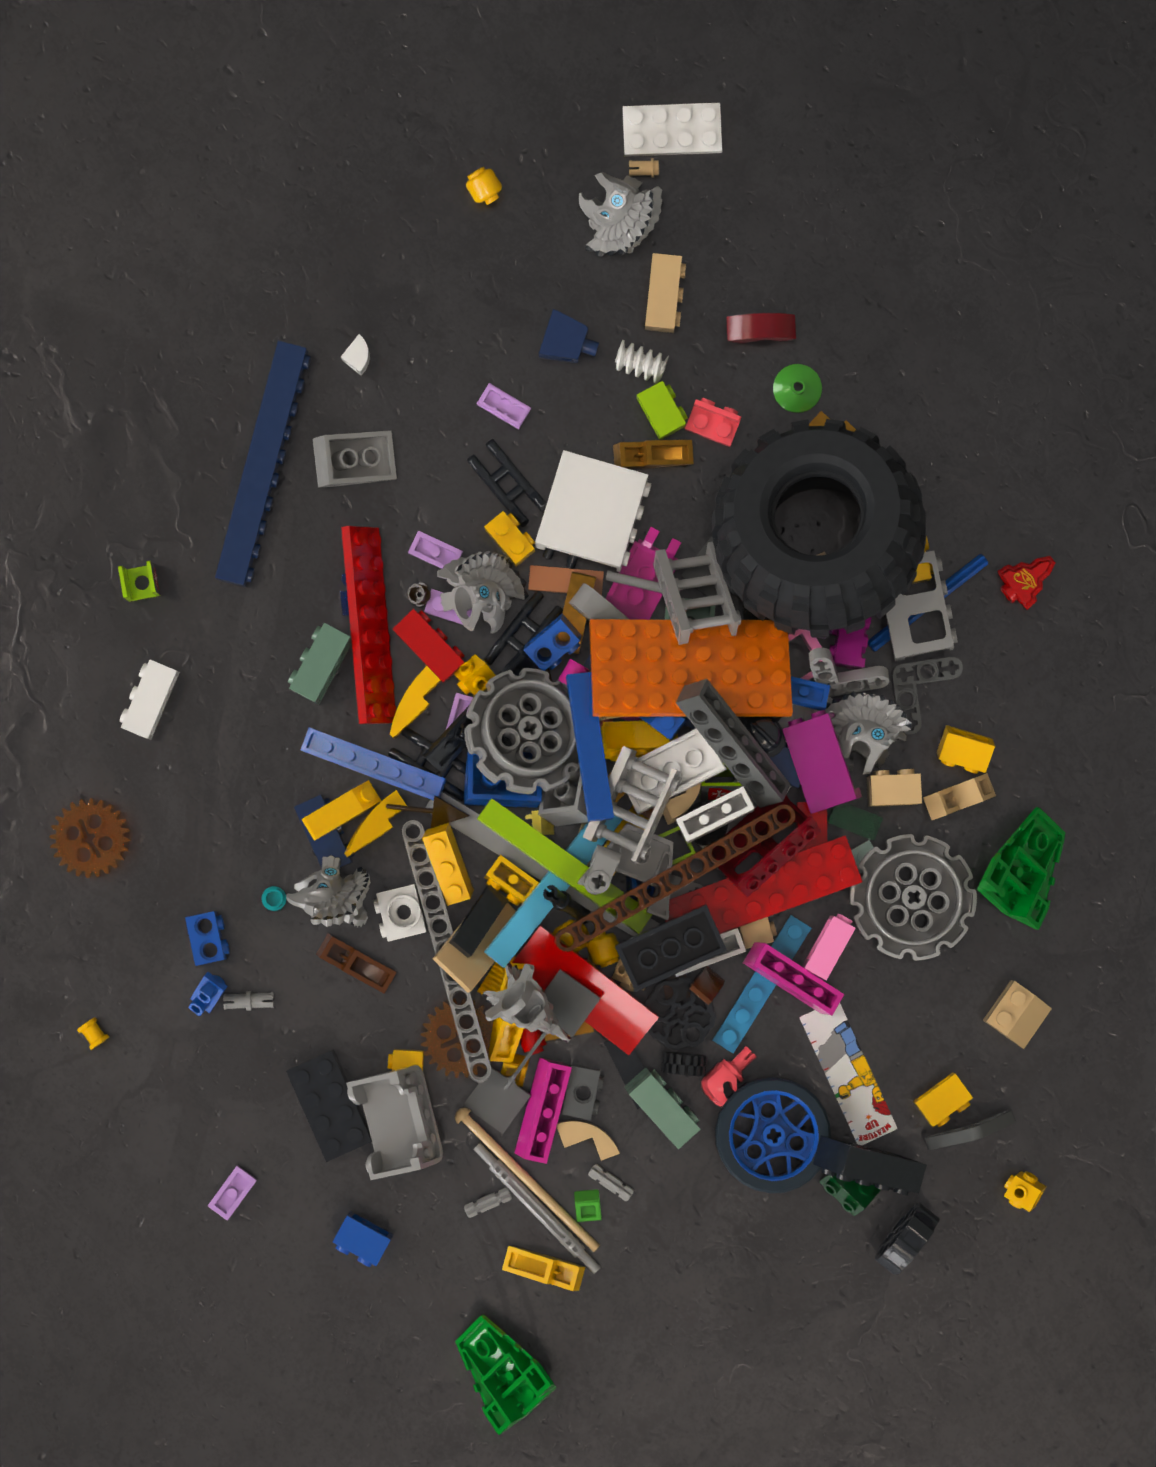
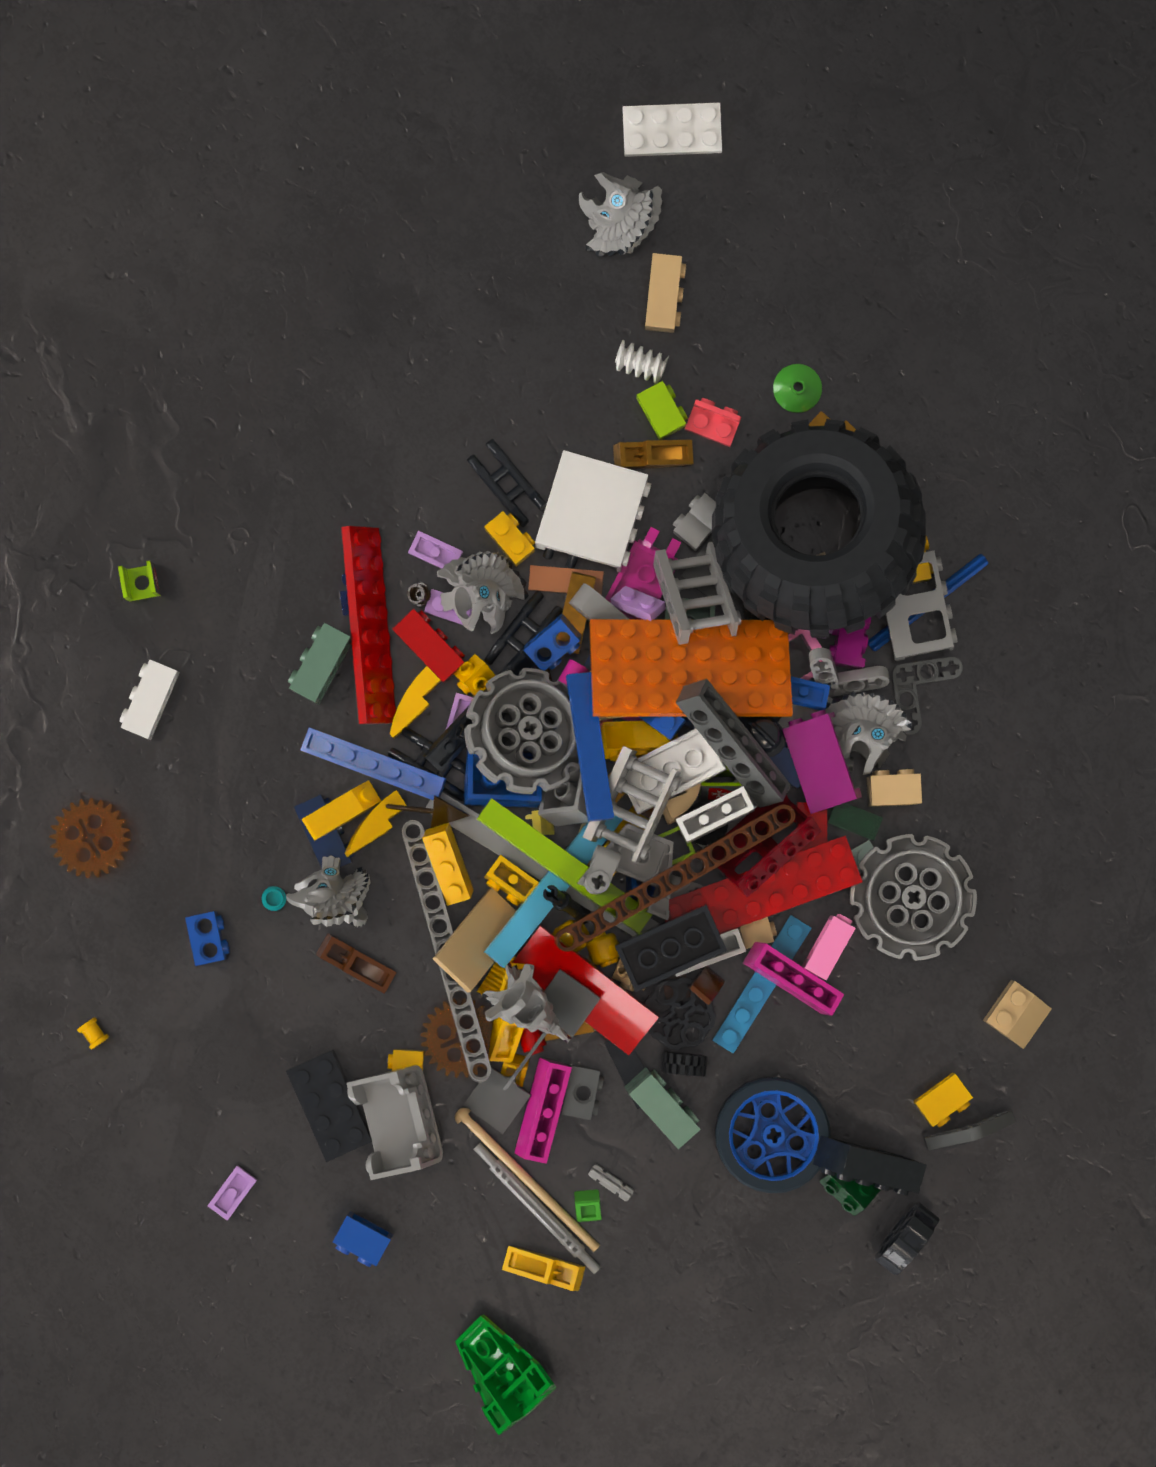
(207, 994): blue hips -> none
(248, 1000): light grey pin -> none
(262, 464): dark blue brick -> none
(354, 458): light grey slope -> none
(357, 355): white brick -> none
(388, 904): white brick -> none
(478, 921): black tile -> none
(483, 185): yellow head -> none
(488, 1202): light grey axle -> none
(503, 406): lavender plate -> none
(566, 339): dark blue torso -> none
(577, 1130): tan brick -> none
(633, 581): light grey bar -> none
(638, 603): none -> lavender plate
(645, 168): tan pin -> none
(697, 524): none -> light grey brick
(726, 1071): coral piece -> none
(761, 326): dark red brick -> none
(849, 1075): sticker -> none
(959, 796): tan brick -> none
(965, 749): yellow brick -> none
(1023, 870): green wedge -> none
(1024, 1190): yellow brick -> none
(1025, 580): red rock -> none

